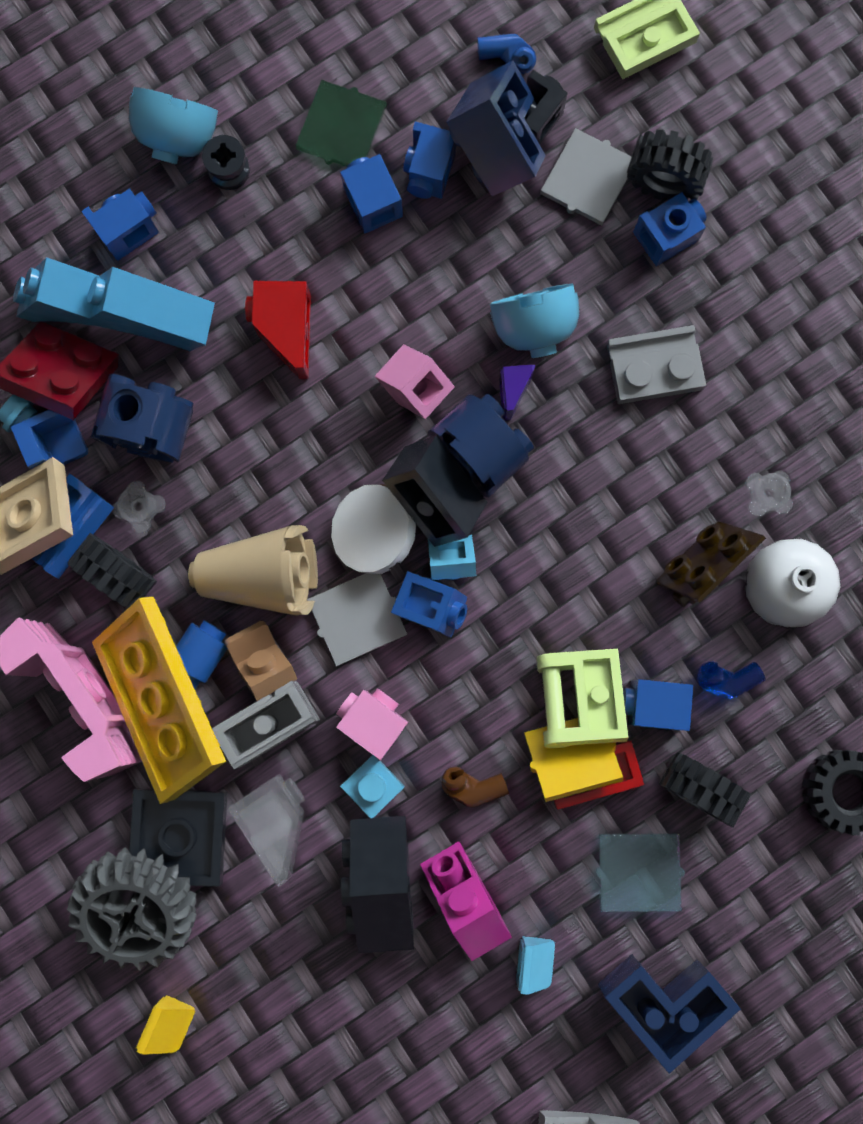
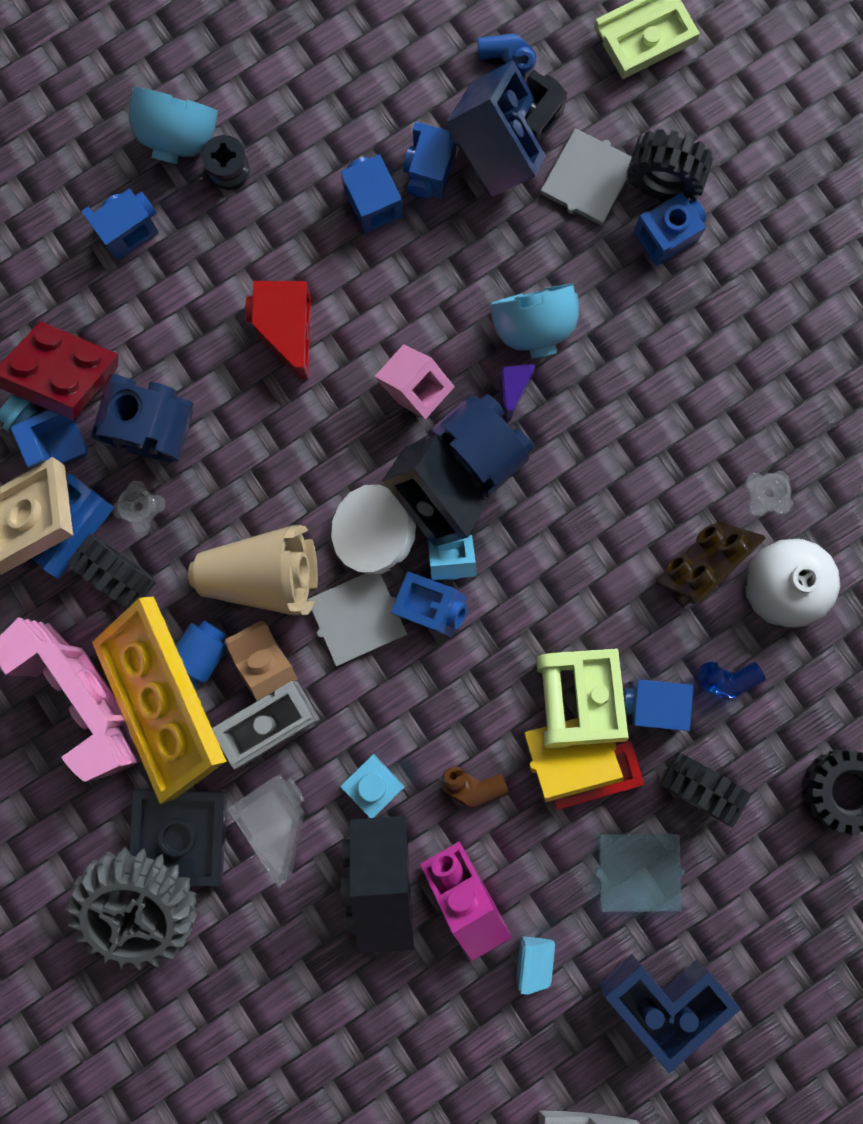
(113, 302): dark azure arch -> none
(166, 1027): yellow slope -> none
(340, 124): clear green piece -> none
(371, 721): bright pink brick -> none
(656, 364): light grey plate -> none

